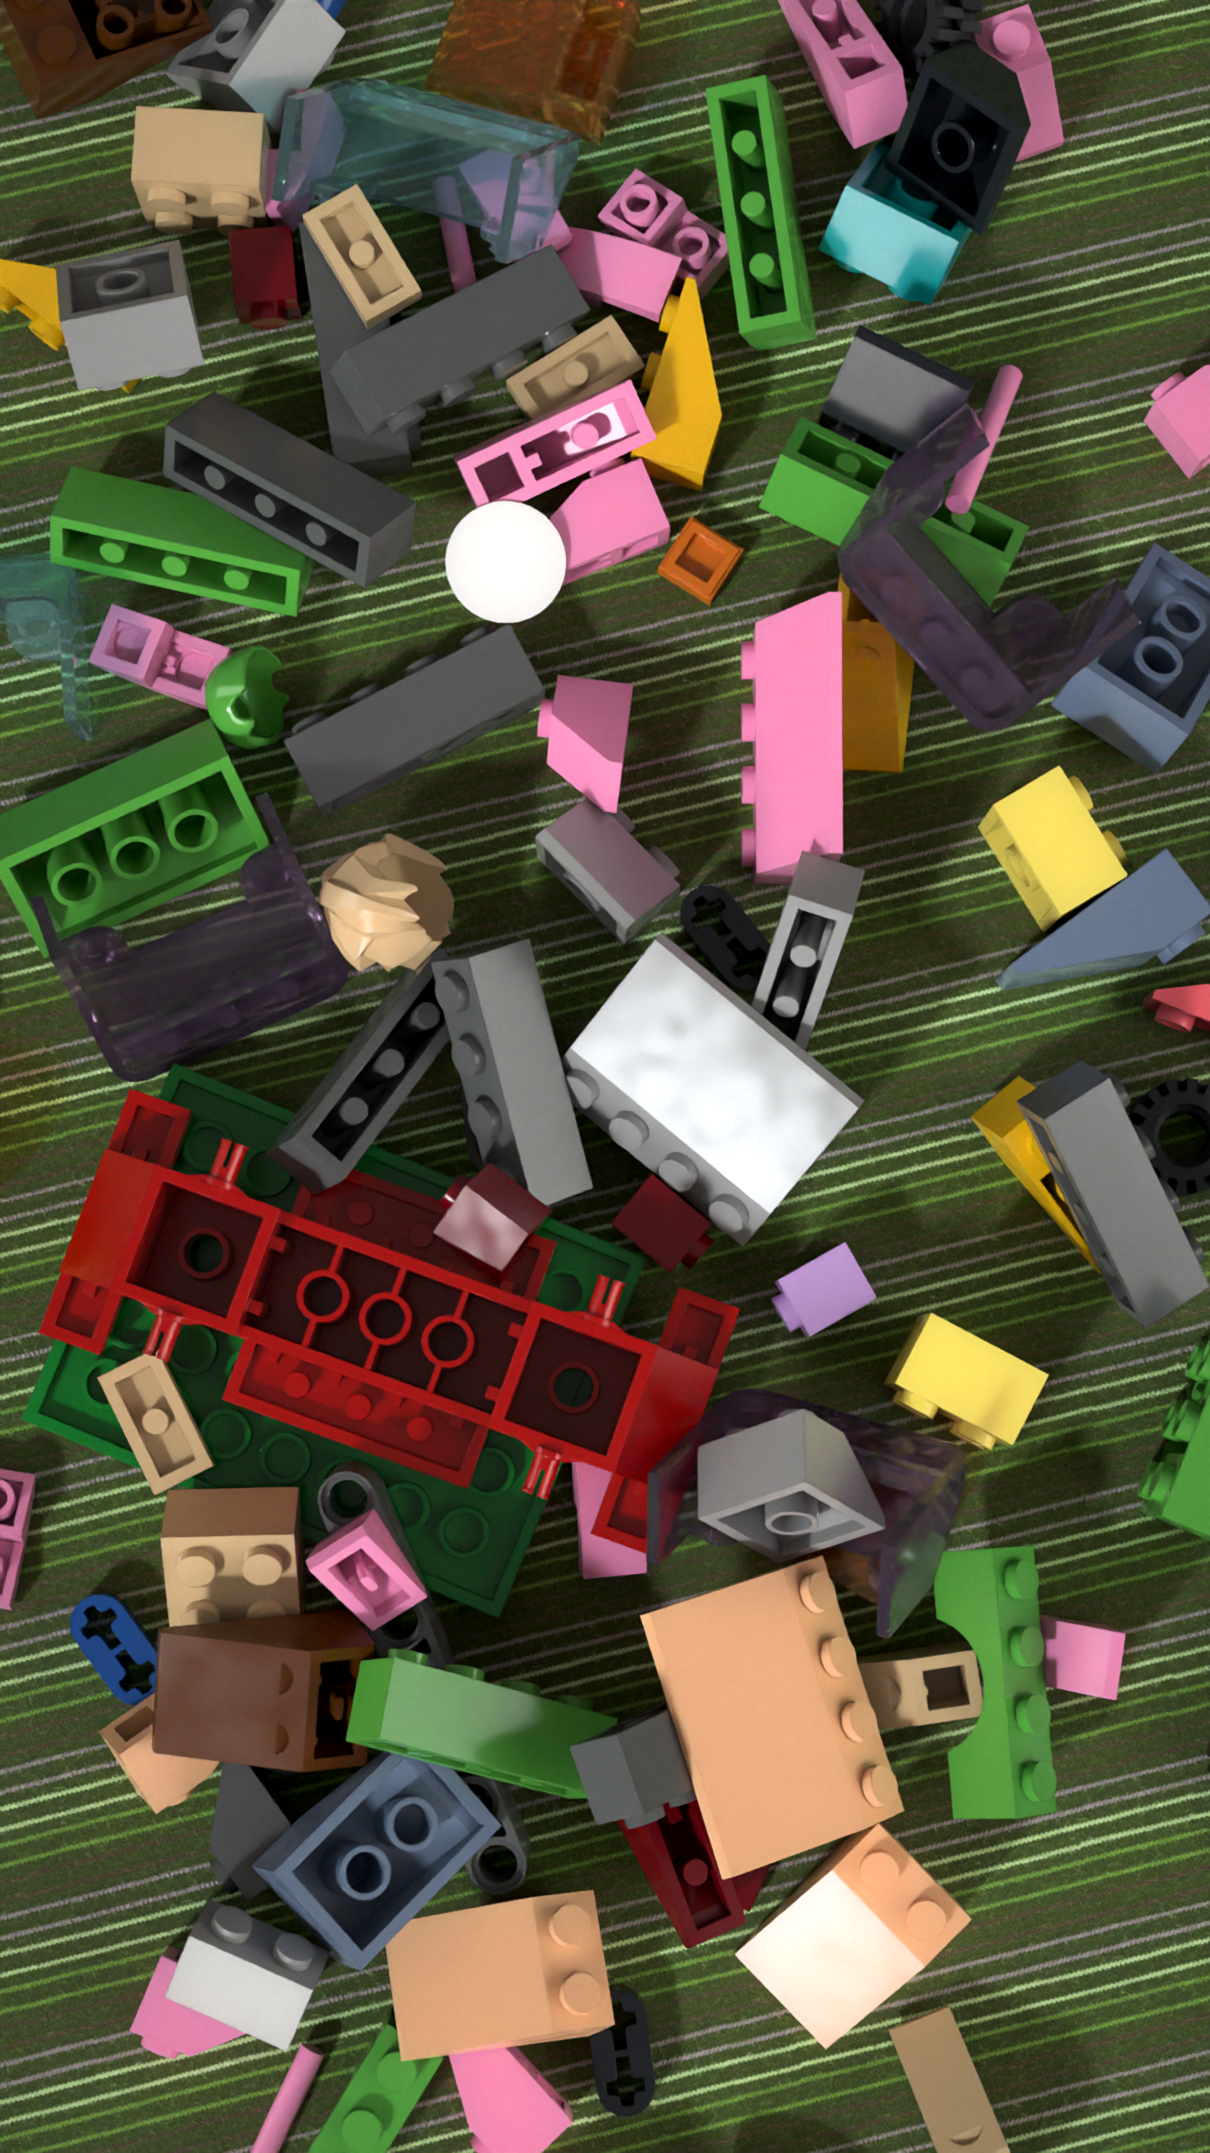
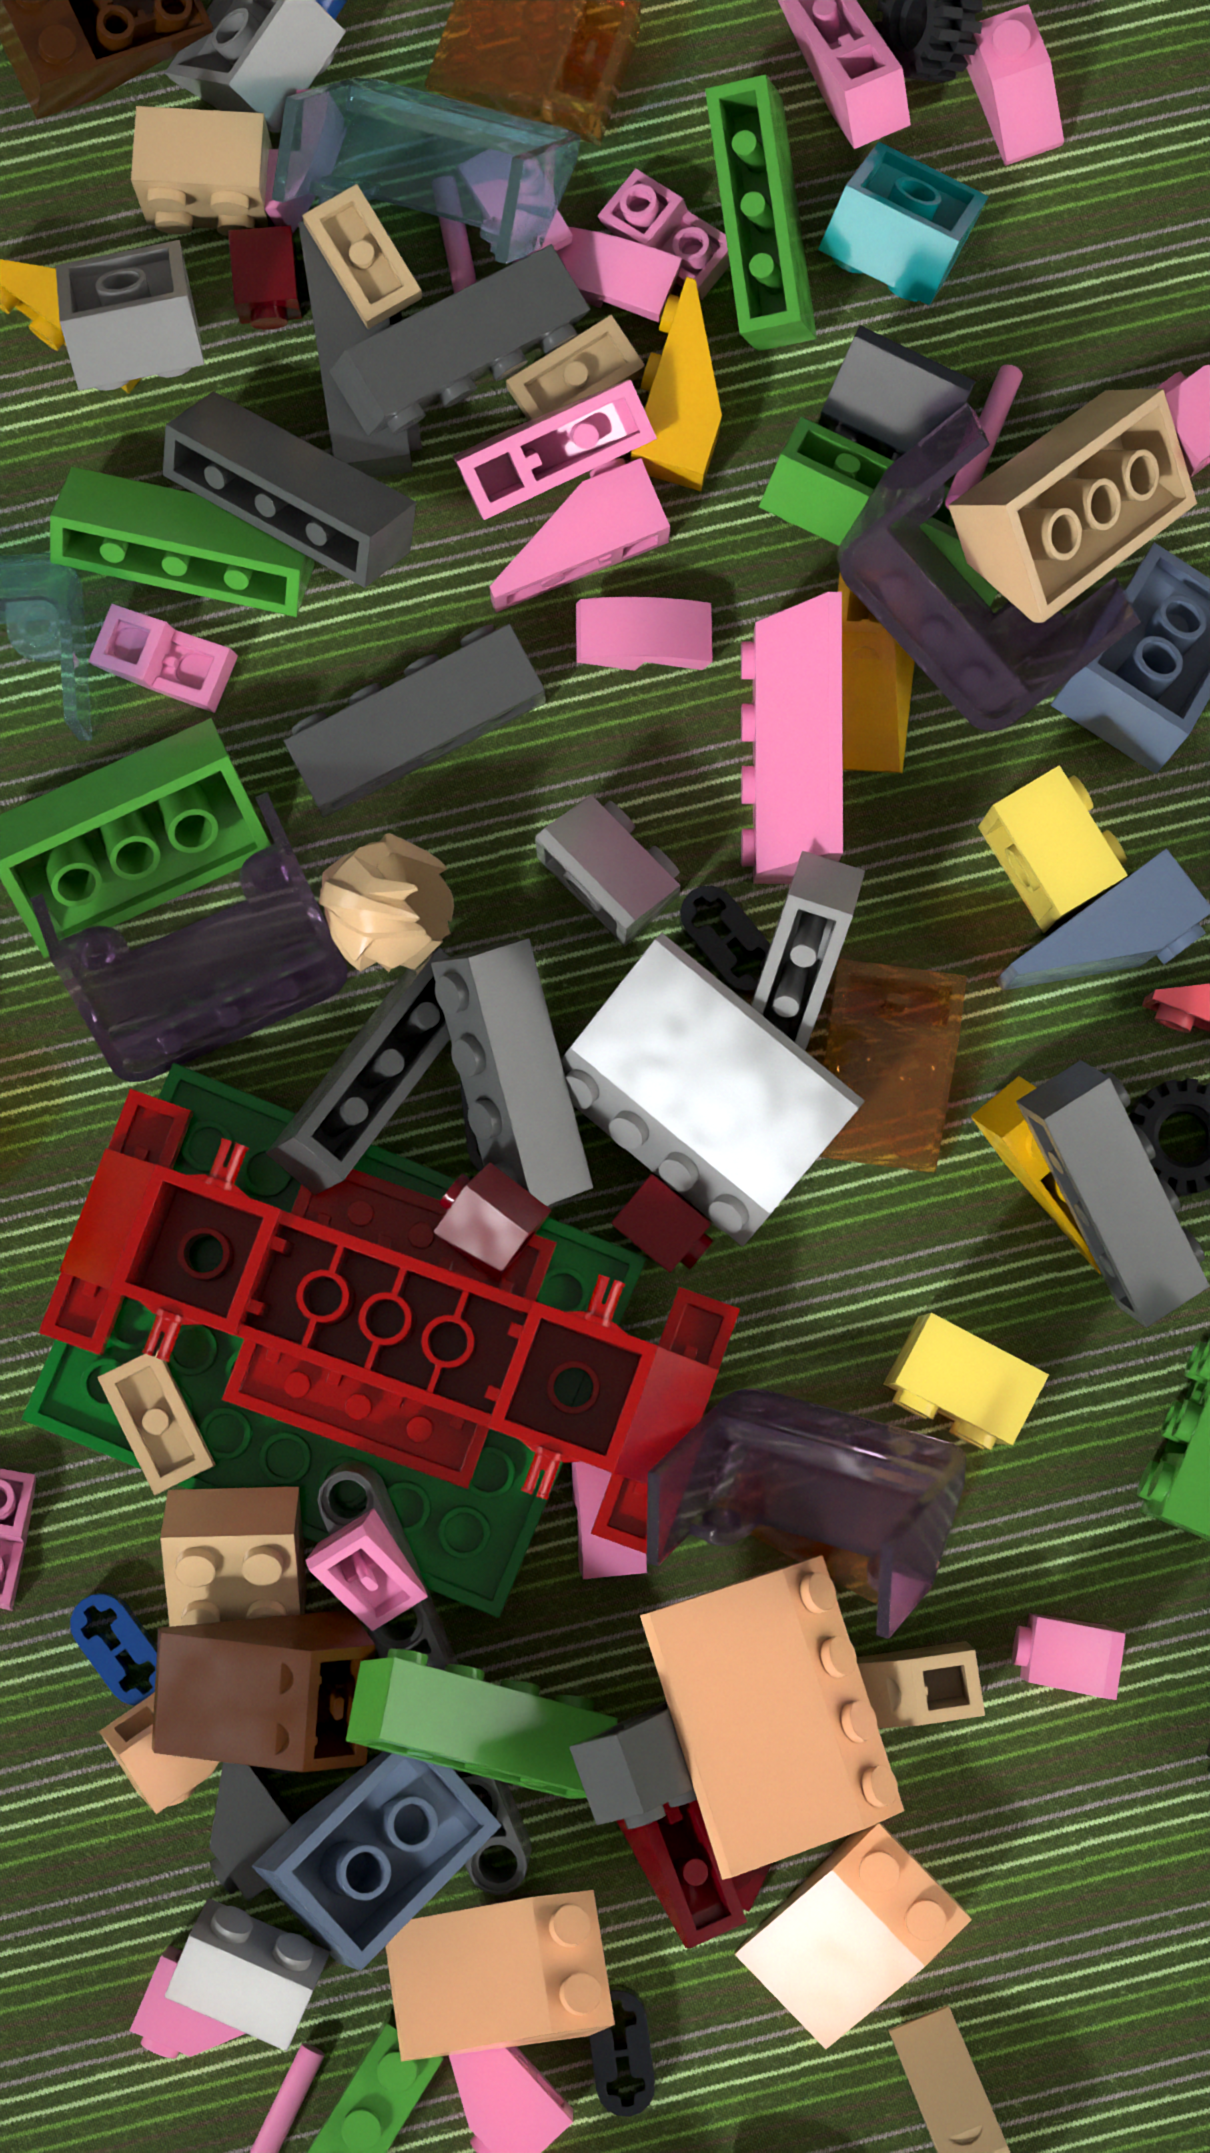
(244, 699): bright green hair -> none
(505, 562): white sticker -> none
(588, 735): bright pink slope -> none
(643, 629): none -> bright pink slope
(700, 561): orange tile -> none
(786, 1487): light grey slope -> none
(822, 1292): lavender brick -> none
(896, 1047): none -> clear orange slope
(961, 133): black slope -> none
(1007, 1758): bright green arch -> none
(1076, 501): none -> tan slope

